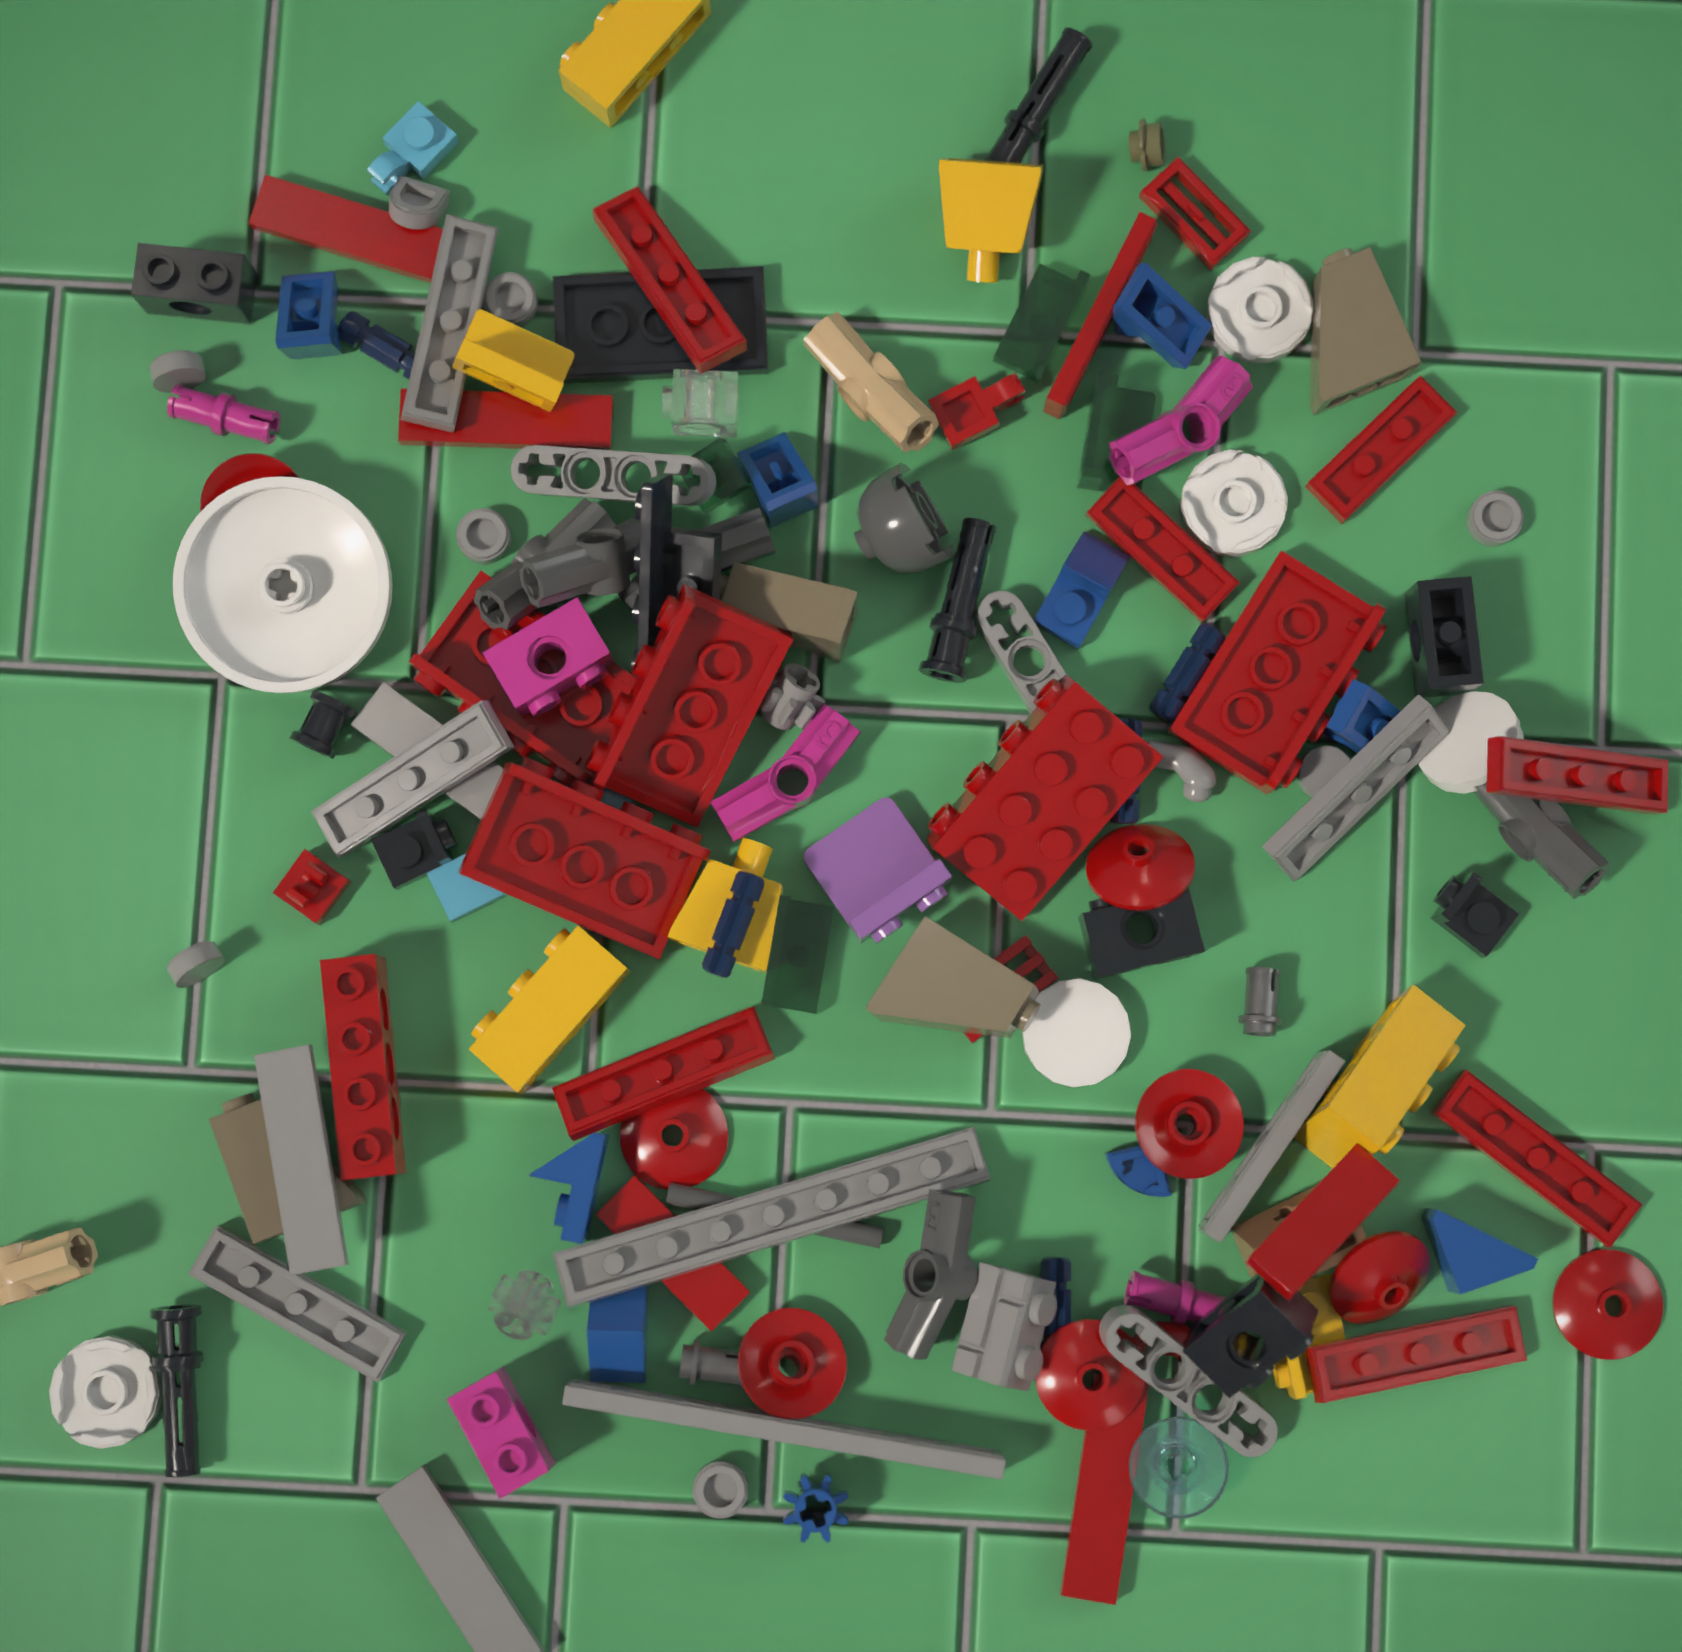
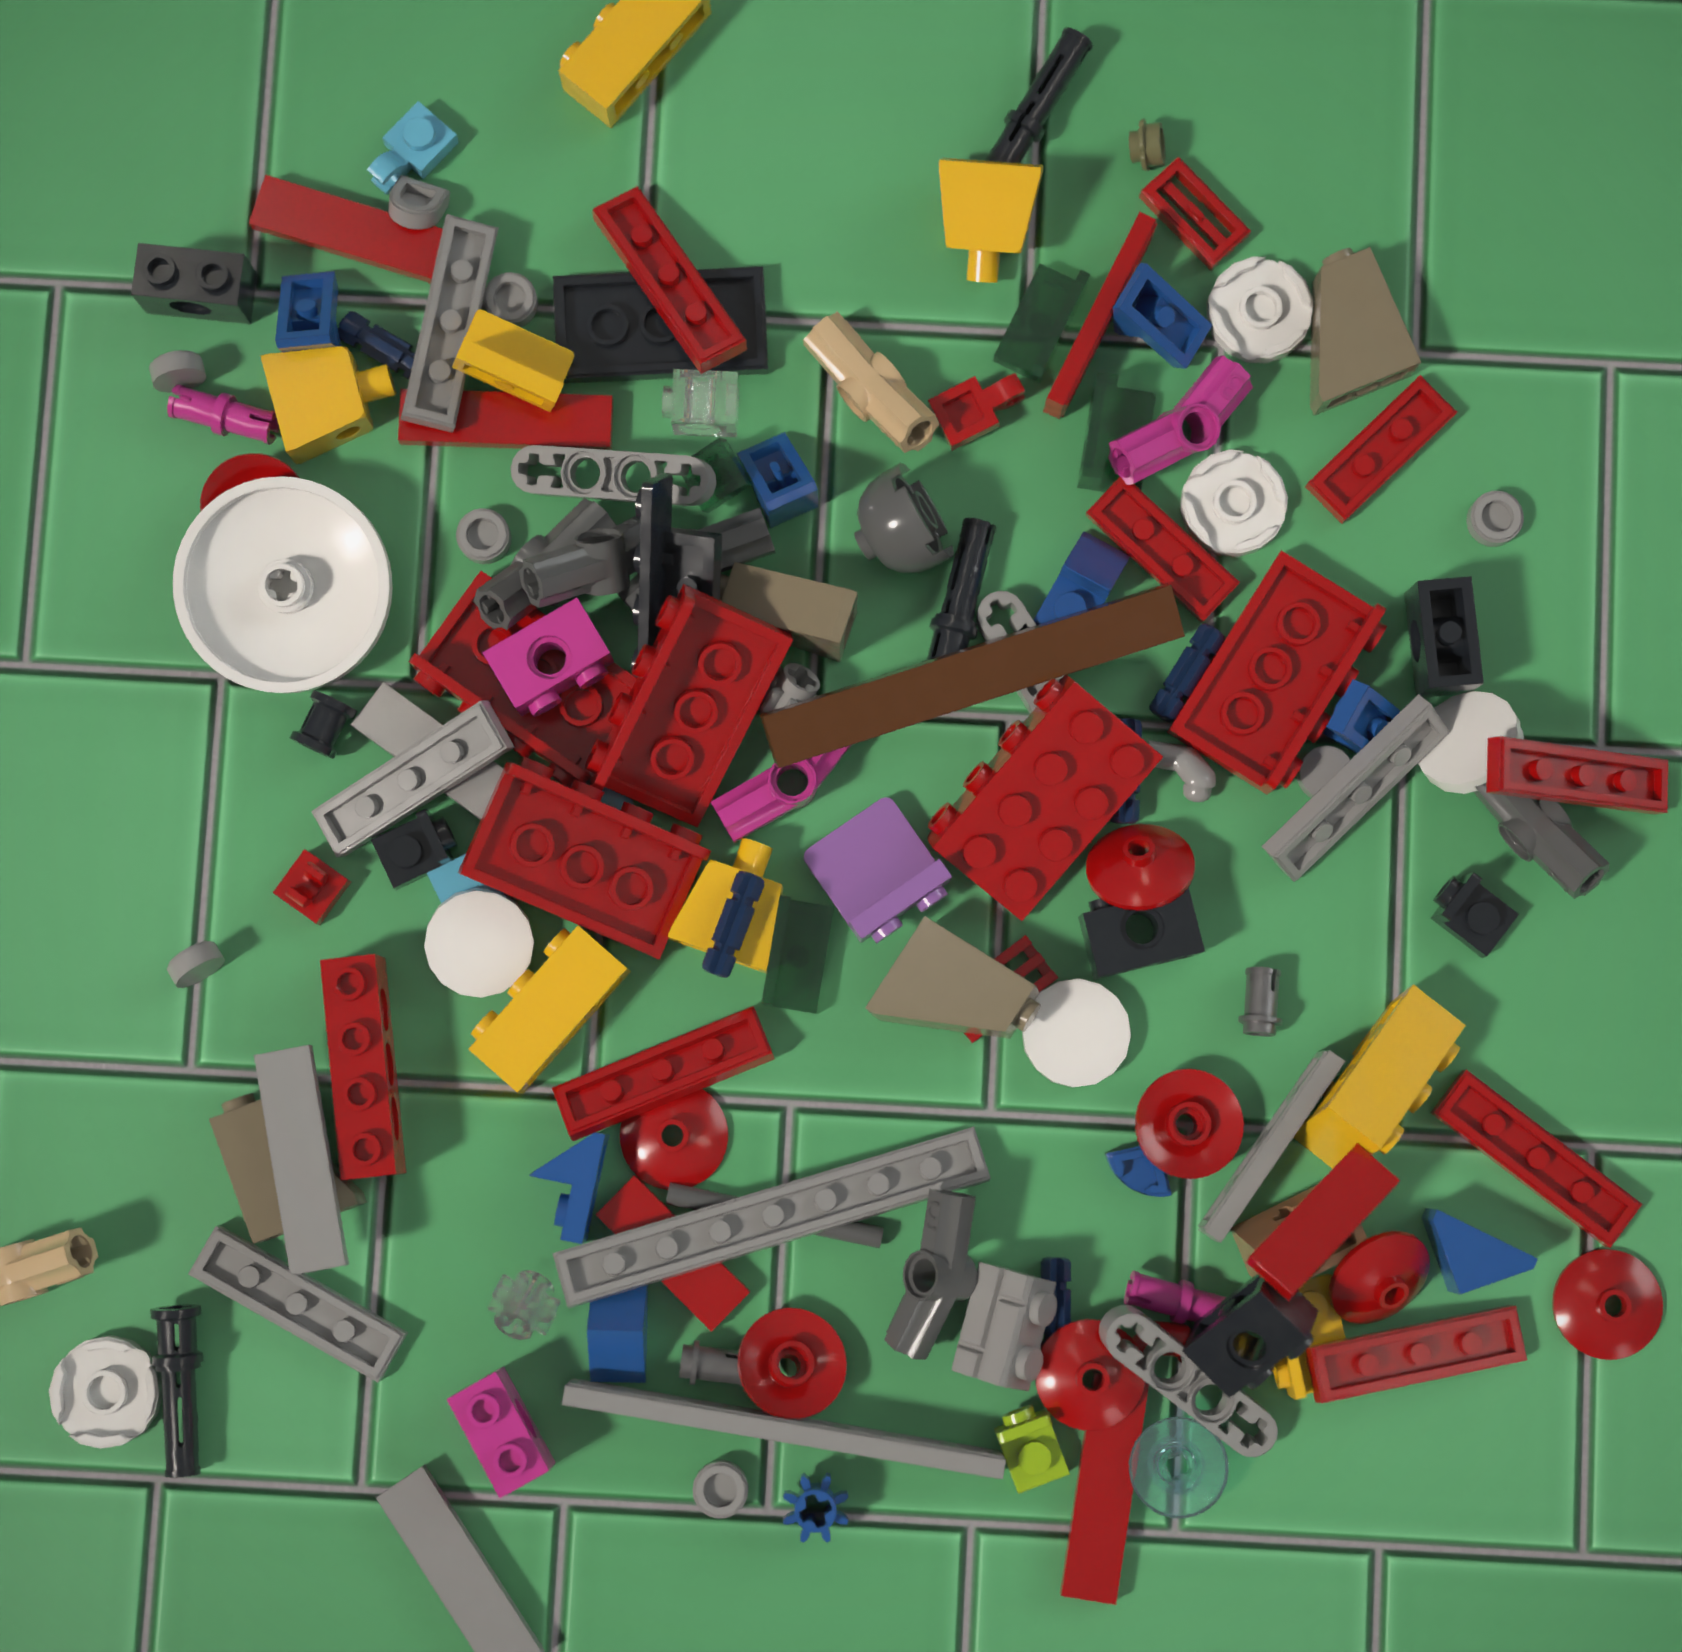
(322, 398): none -> yellow torso
(479, 942): none -> white tile
(972, 675): none -> reddish brown tile
(1030, 1448): none -> lime bracket

